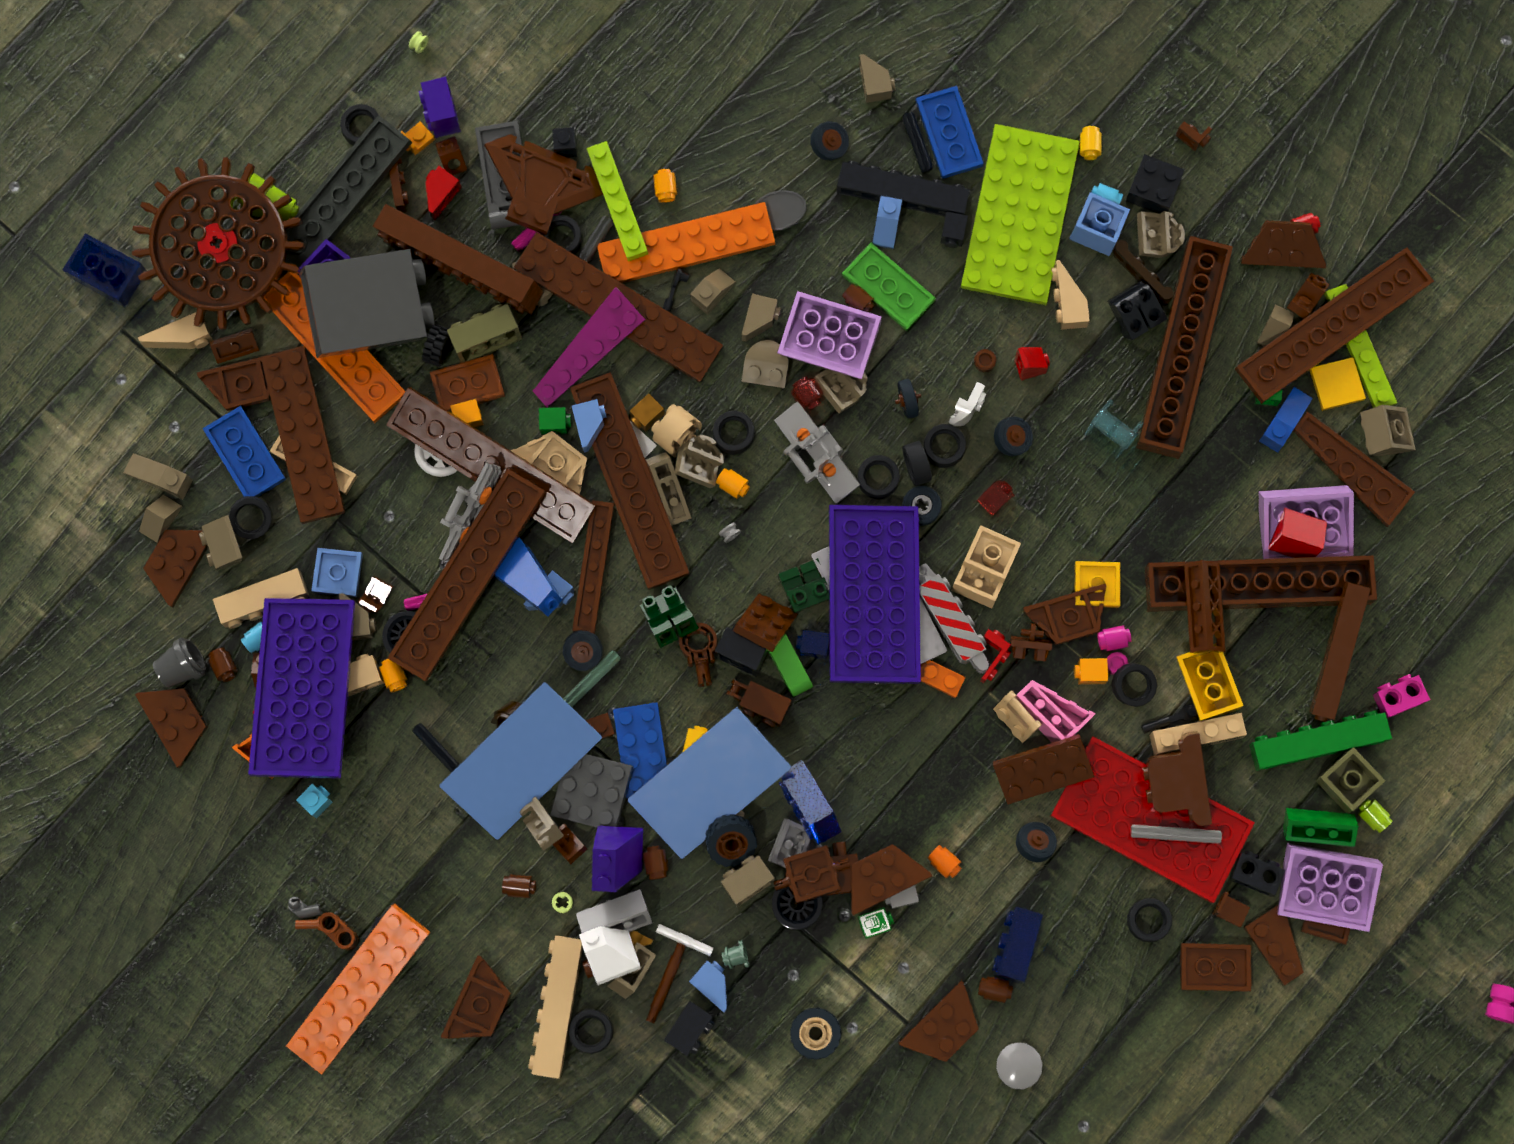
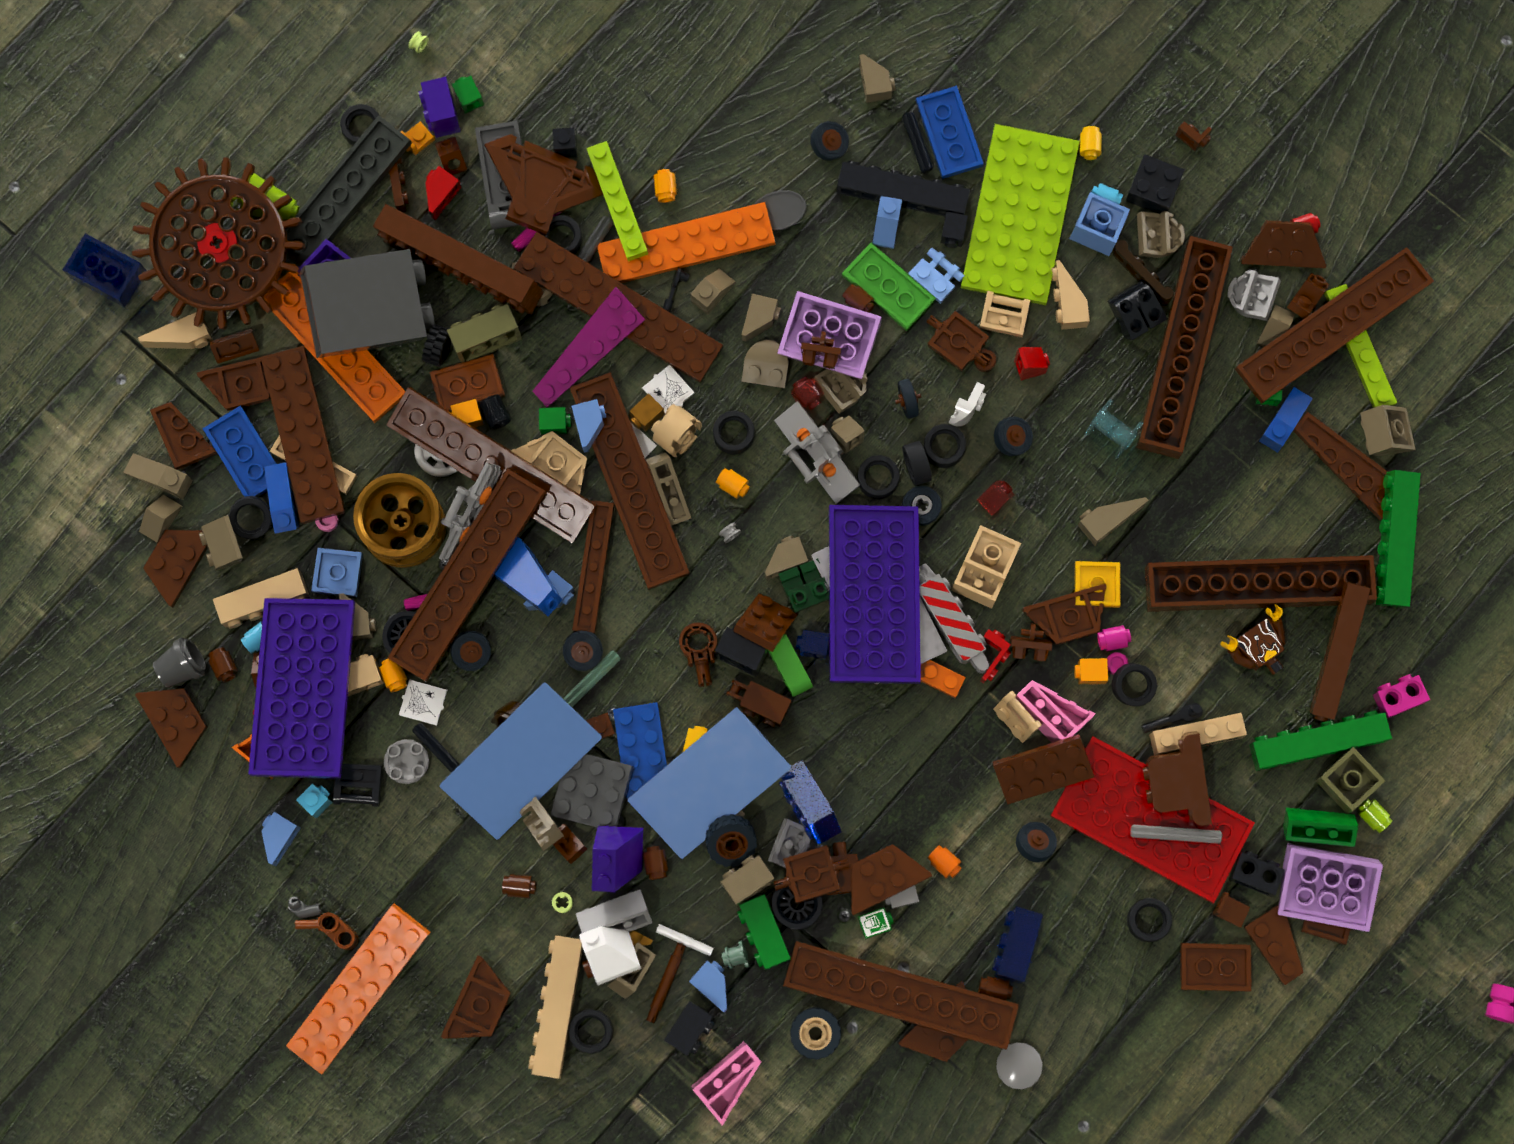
(180, 437): none -> reddish brown wing
(277, 836): none -> medium blue slope
(281, 498): none -> blue slope
(327, 524): none -> bright pink tile
(358, 777): none -> black plate
(370, 510): none -> pearl gold wheel
(375, 595): bracket -> none
(406, 761): none -> light grey dish
(423, 702): none -> white piece
(467, 94): none -> green brick
(470, 650): none -> black wheel
(494, 412): none -> black piece
(665, 608): dark green hips -> none
(668, 388): none -> white piece
(699, 460): dark tan slope -> none
(726, 1081): none -> bright pink wedge
(763, 932): none -> green brick
(786, 556): none -> dark tan slope
(830, 354): none -> reddish brown hips
(847, 433): none -> dark tan slope
(901, 995): none -> reddish brown plate
(933, 280): none -> light blue plate
(958, 341): none -> reddish brown plate
(1004, 320): none -> tan plate
(1105, 519): none -> dark tan slope
(1201, 606): reddish brown fence -> none
(1210, 683): yellow slope -> none
(1253, 294): none -> light grey slope
(1260, 644): none -> reddish brown torso
(1298, 535): slope -> none
(1330, 504): lavender slope -> none
(1337, 384): yellow tile -> none
(1397, 538): none -> green brick

